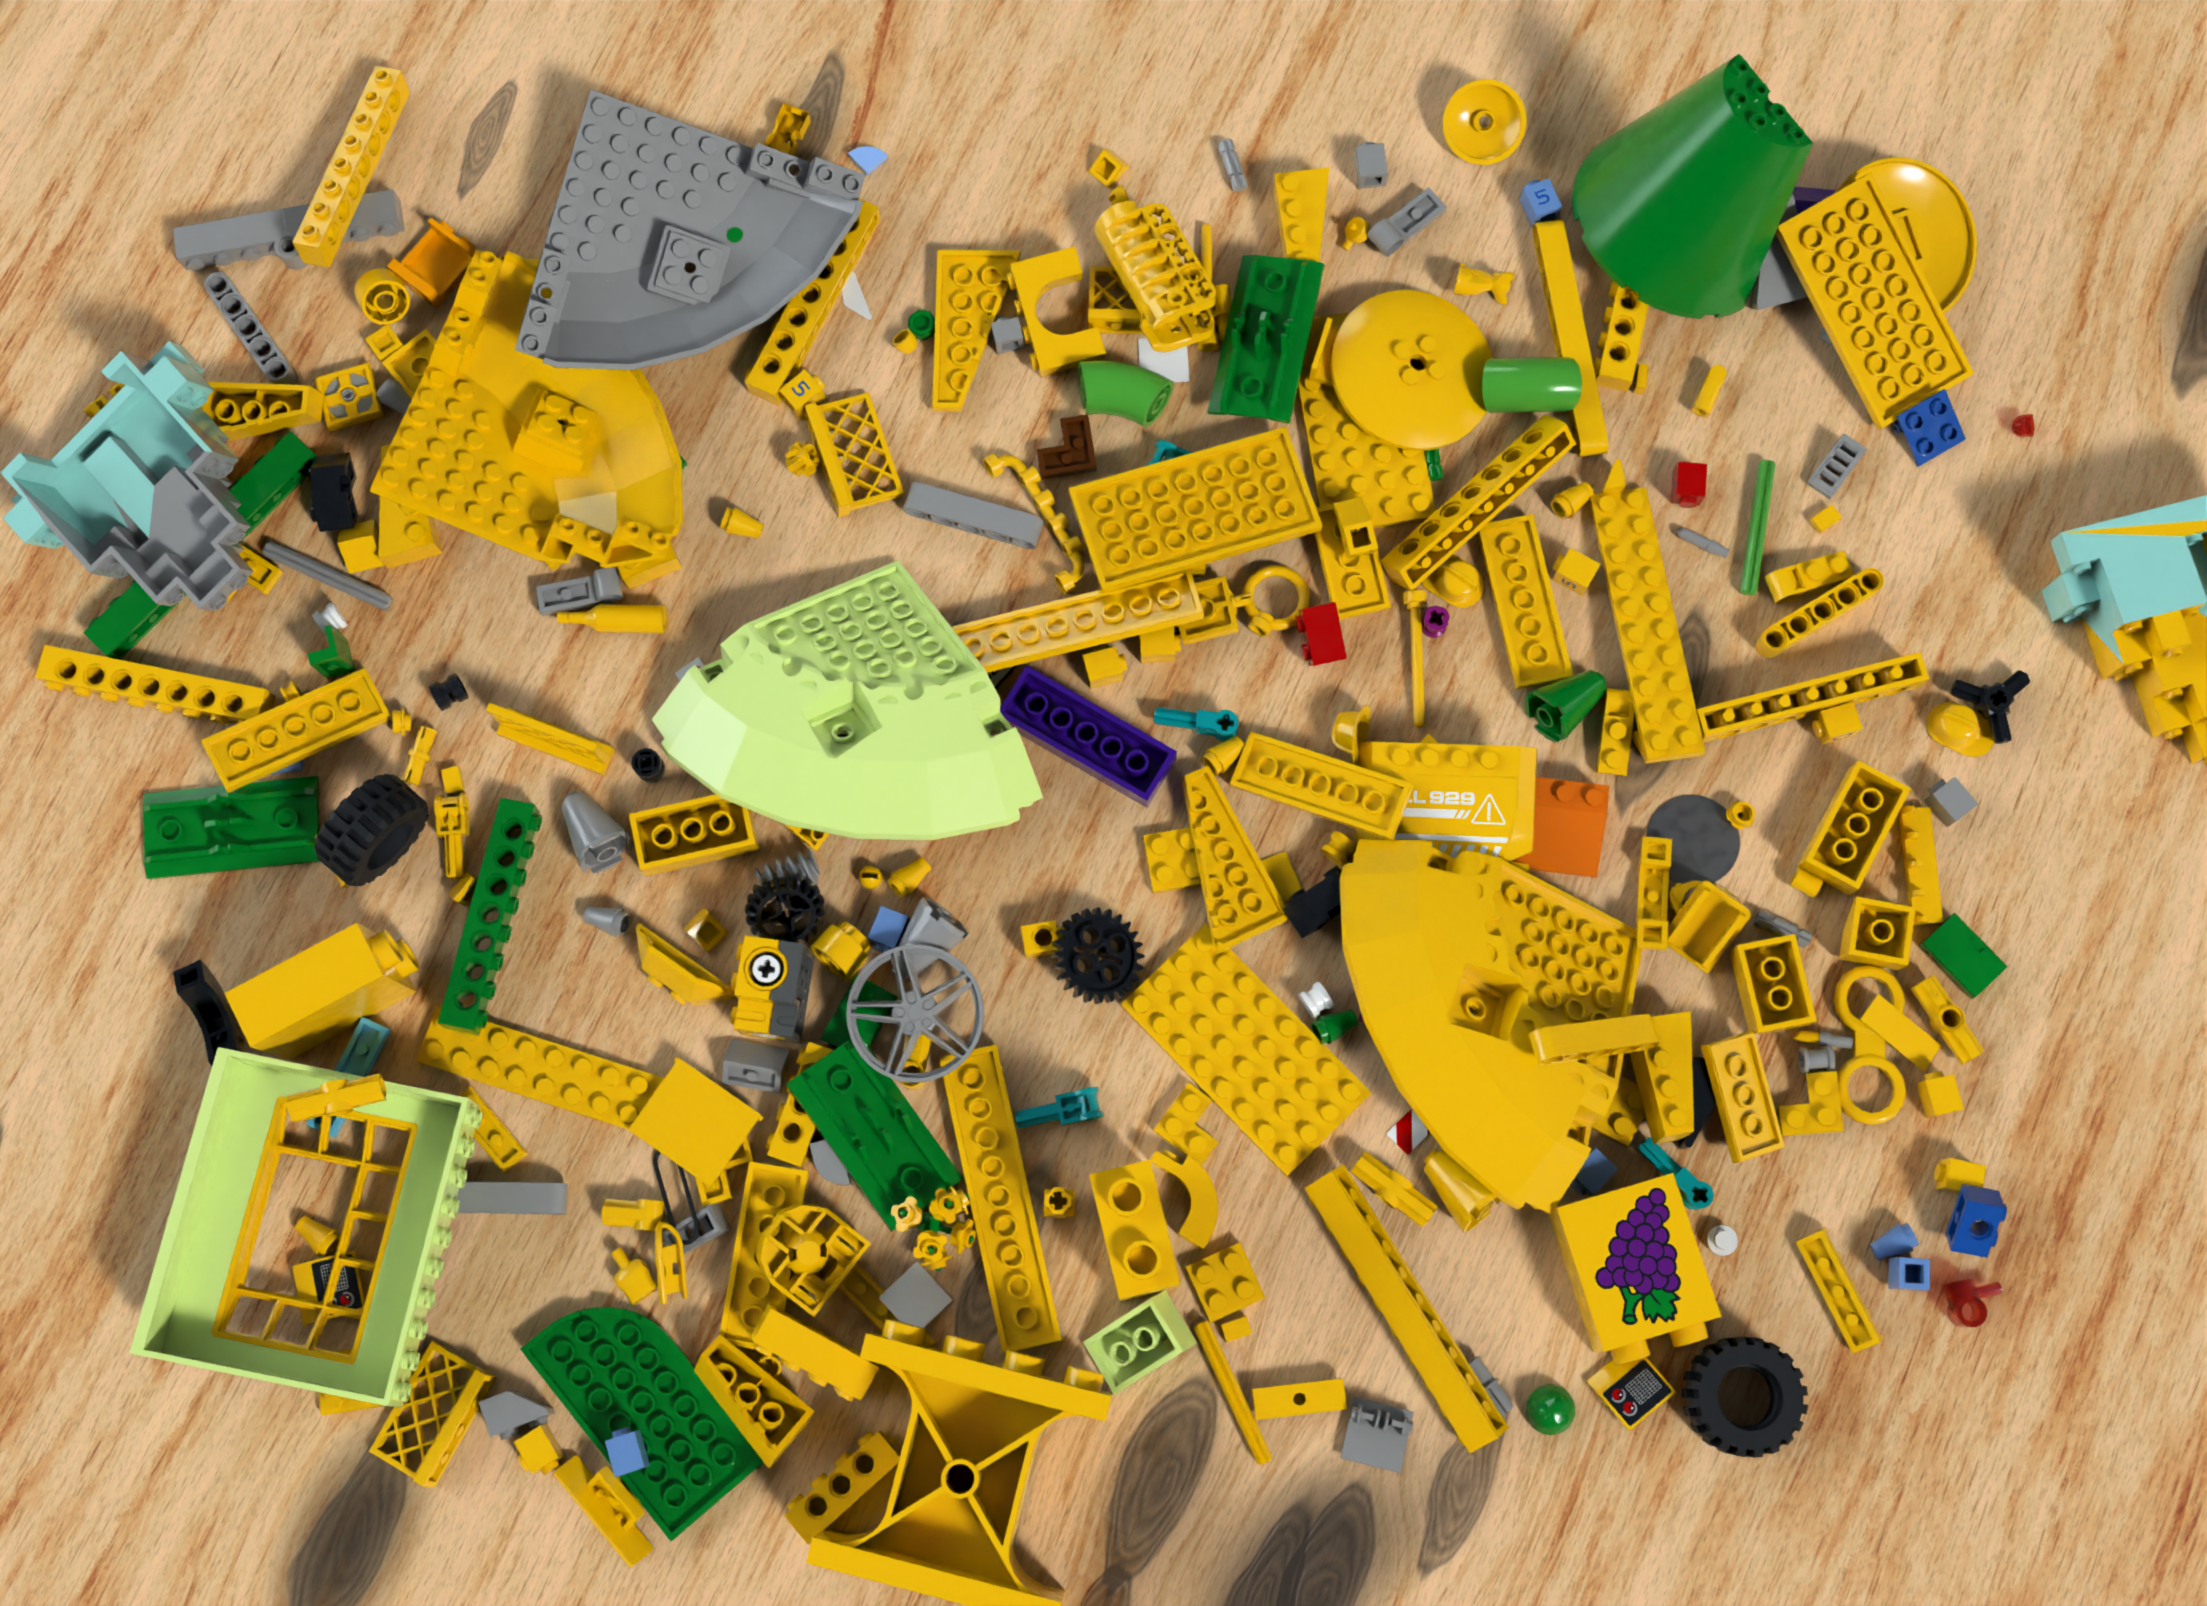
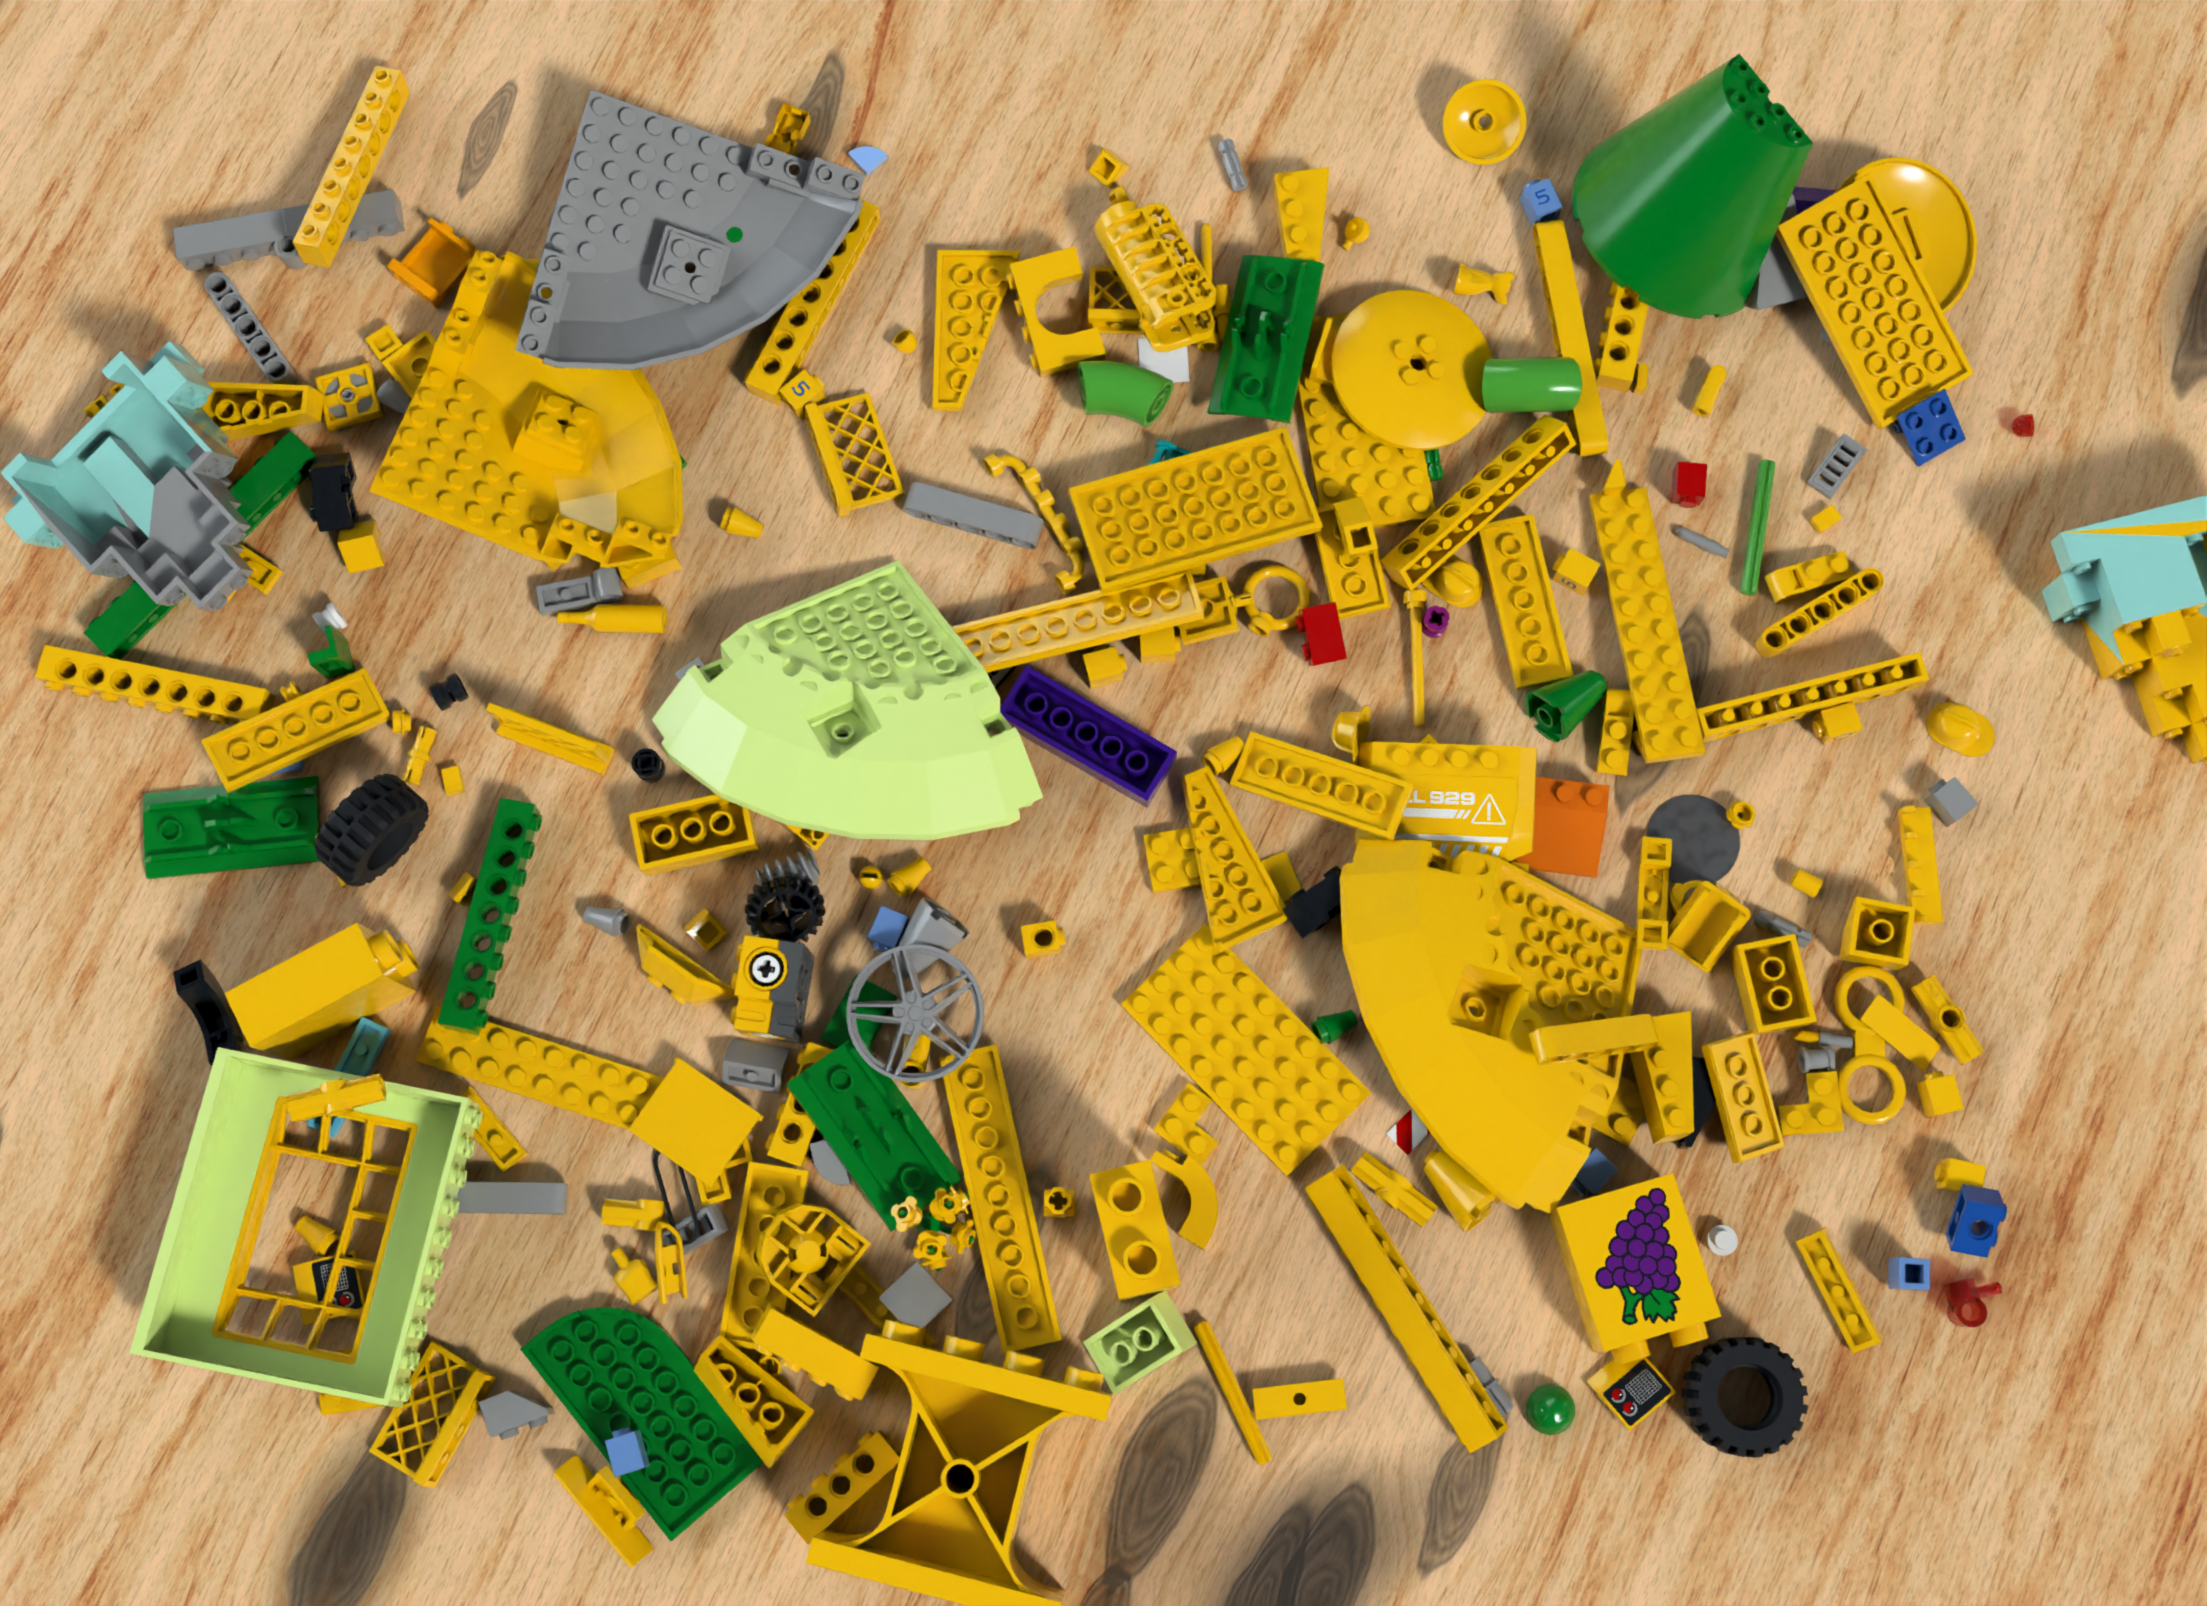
(327, 575): light grey axle -> none
(391, 305): yellow piece -> none
(404, 532): yellow wedge -> none
(452, 824): yellow connector -> none
(539, 1450): yellow brick -> none
(594, 833): light grey cone -> none
(802, 459): yellow gear -> none
(841, 949): yellow piece -> none
(854, 298): white sticker -> none
(922, 324): green tile -> none
(1007, 334): light grey plate -> none
(1068, 1108): teal connector -> none
(1074, 456): reddish brown plate -> none
(1101, 929): black gear -> none
(1202, 722): teal connector -> none
(1225, 1282): yellow plate -> none
(1236, 1329): yellow piece -> none
(1316, 1000): white wheel -> none
(1338, 848): yellow wheel -> none
(1370, 165): light grey brick -> none
(1377, 1434): light grey hinge -> none
(1407, 222): light grey plate -> none
(1571, 500): yellow cone -> none
(1685, 1180): teal connector -> none
(1854, 827): yellow brick -> none
(1896, 1241): medium blue cone -> none
(1963, 955): green piece -> none
(2004, 697): black bush -> none

